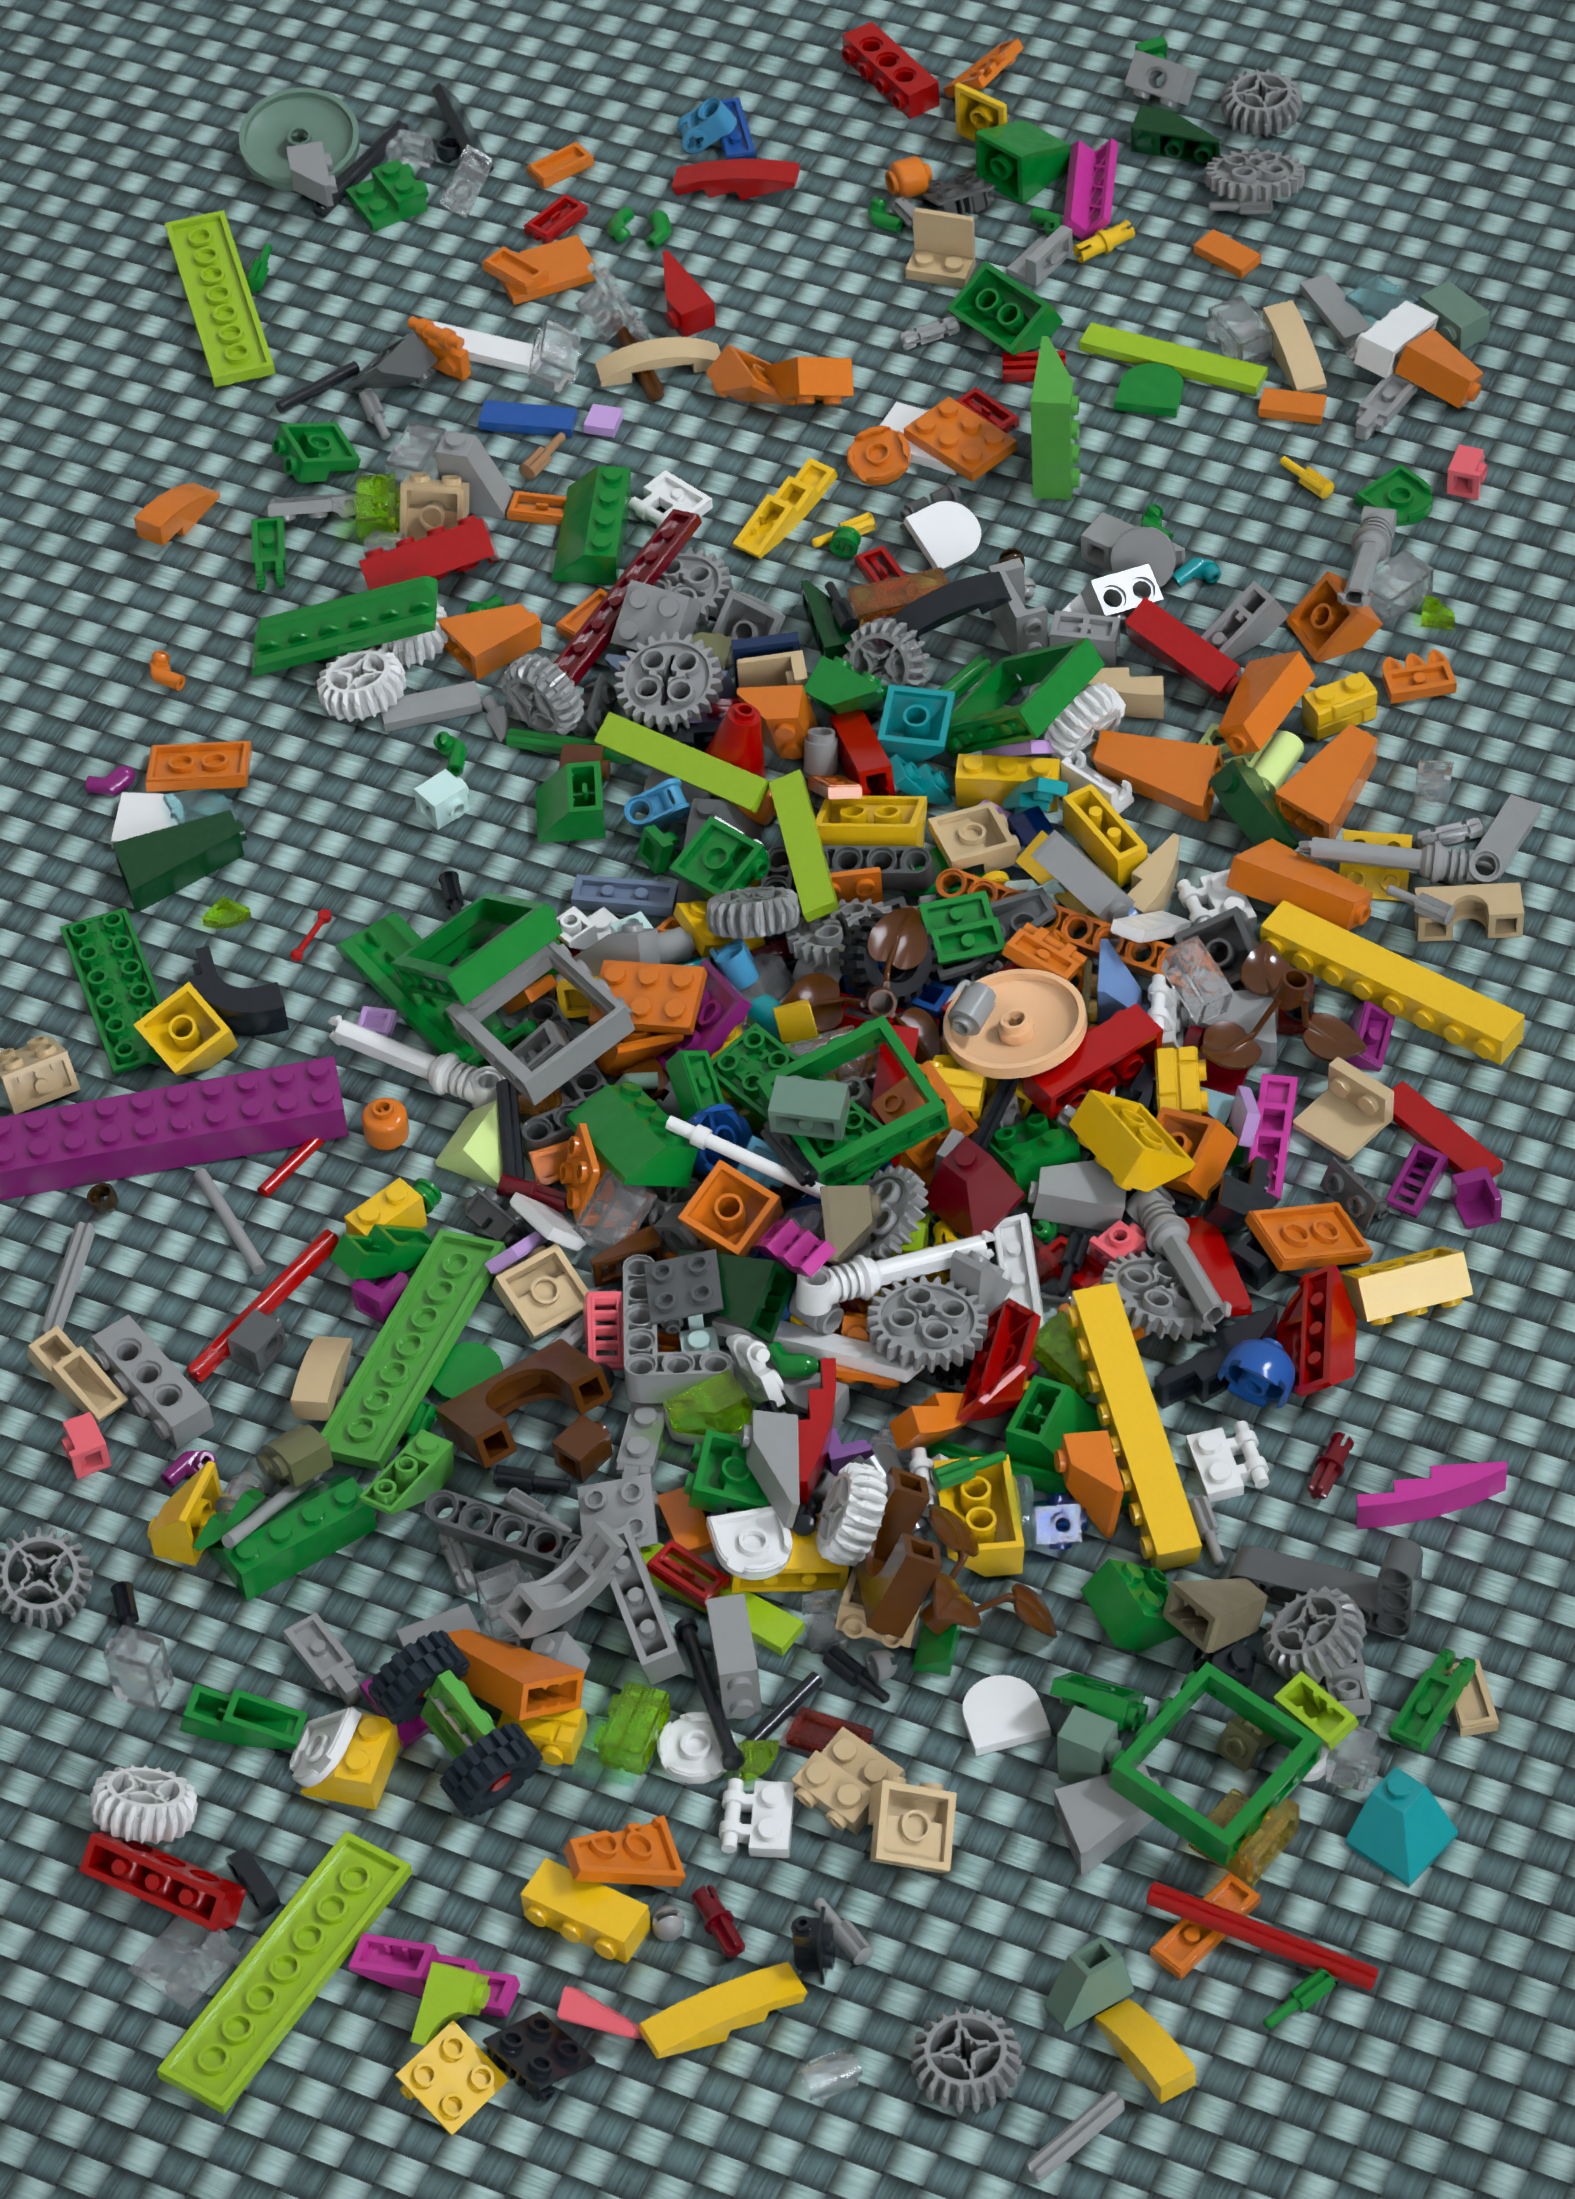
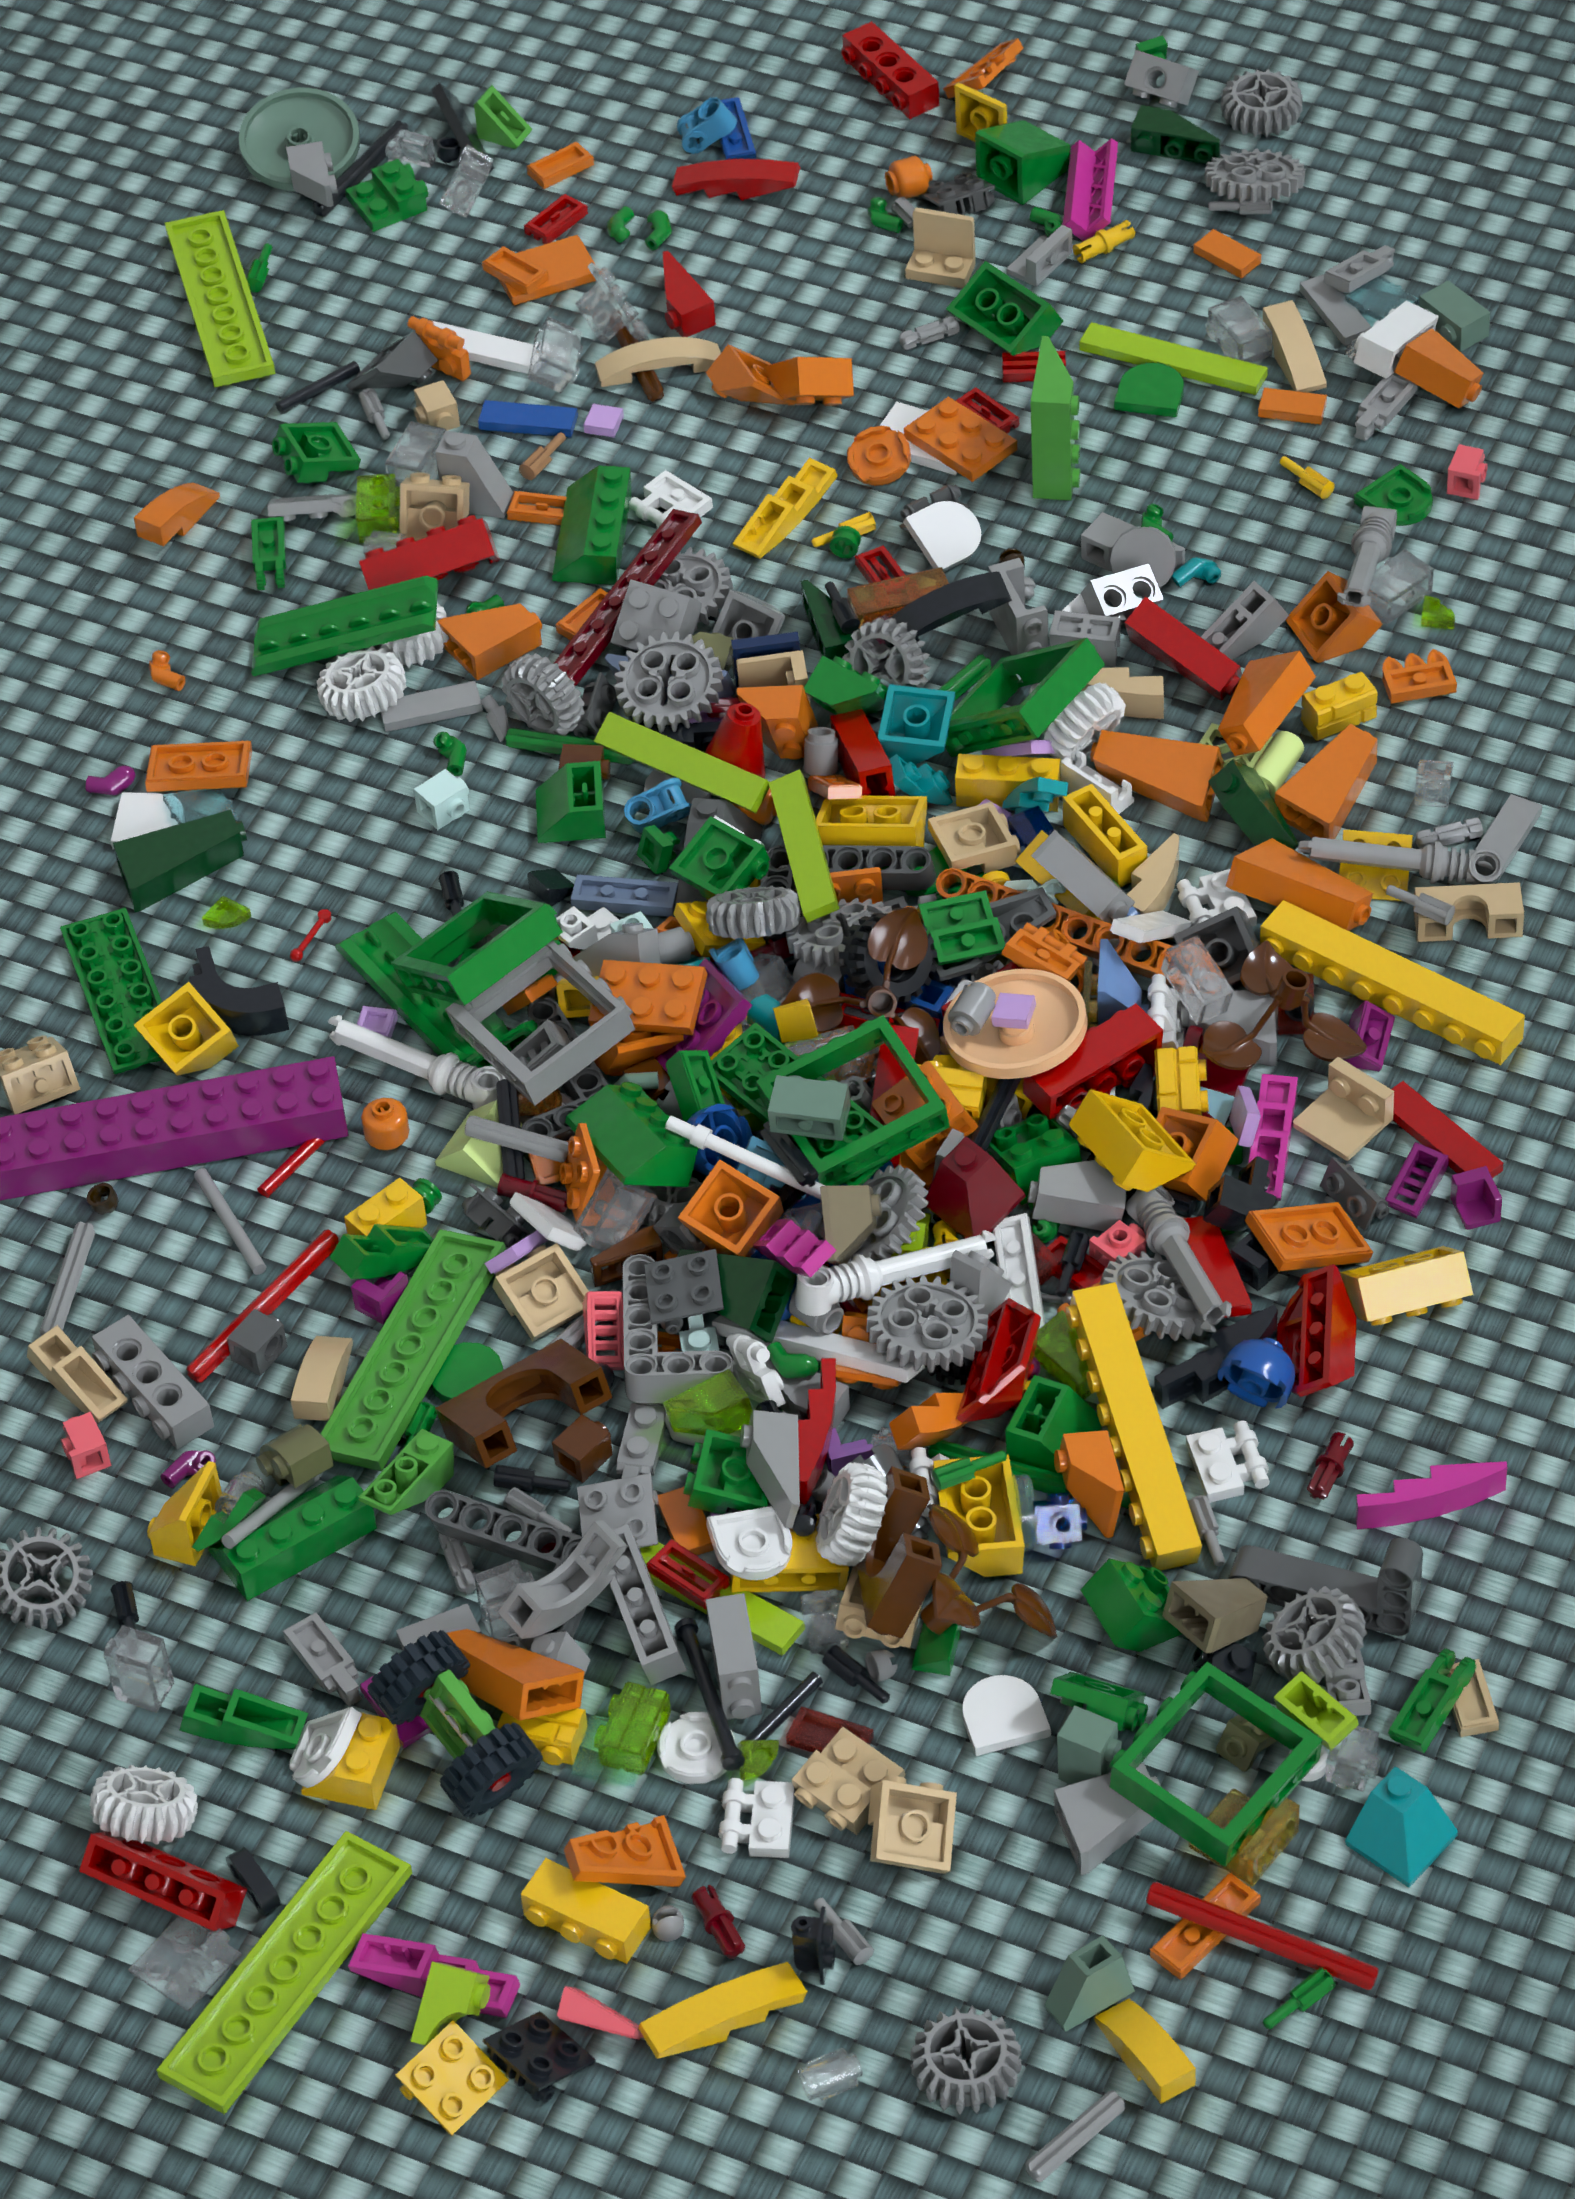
(436, 406): none -> tan brick
(499, 120): none -> bright green slope
(516, 1138): none -> light grey axle
(550, 885): none -> black slope
(1013, 1010): none -> lavender tile
(1359, 269): none -> light grey hinge

